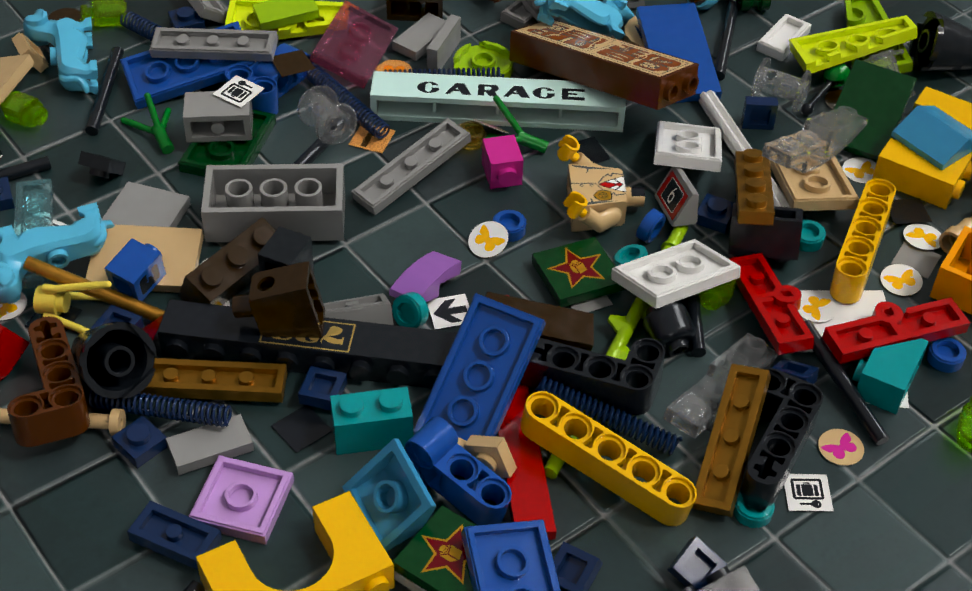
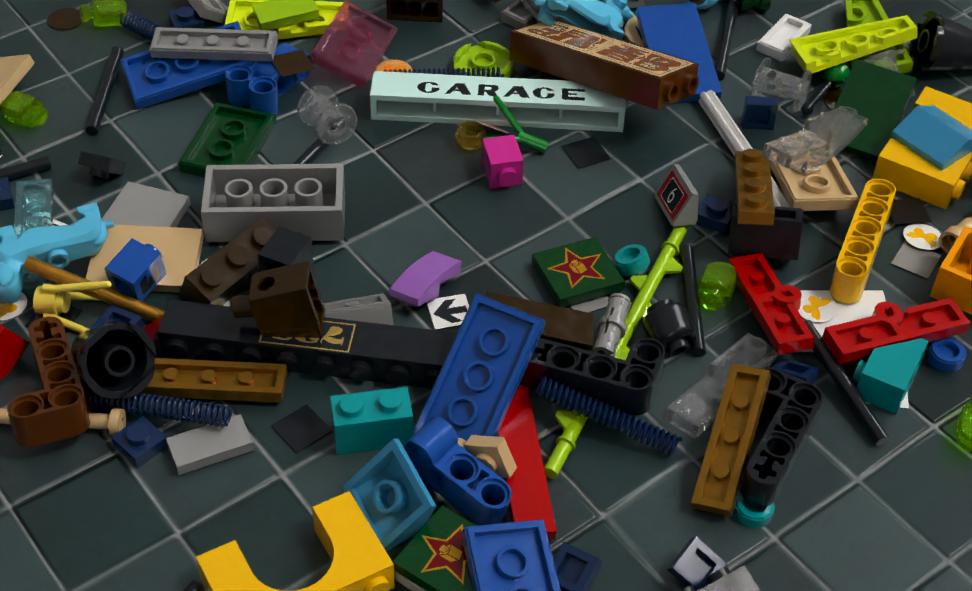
(26, 46): tan tile -> none
(69, 49): medium azure animal -> none
(158, 127): green plant -> none
(173, 534): dark blue plate -> none
(214, 119): light grey brick -> none
(238, 91): white sticker -> none
(242, 499): lavender tile -> none
(320, 385): dark blue plate -> none
(363, 123): dark blue piece -> none
(365, 140): clear orange sticker -> none
(410, 310): teal tile -> none
(411, 166): light grey tile -> none
(416, 38): light grey tile -> none
(444, 43): light grey tile -> none
(488, 239): white sticker -> none
(513, 222): blue tile -> none
(595, 192): tan torso -> none
(612, 325): none -> light grey pin
(614, 475): yellow beam -> none
(651, 226): blue tile -> none
(675, 273): white tile -> none
(688, 146): white tile -> none
(808, 493): white sticker -> none
(812, 236): teal tile -> none
(841, 447): tan sticker -> none
(859, 169): white sticker -> none
(901, 279): white sticker -> none

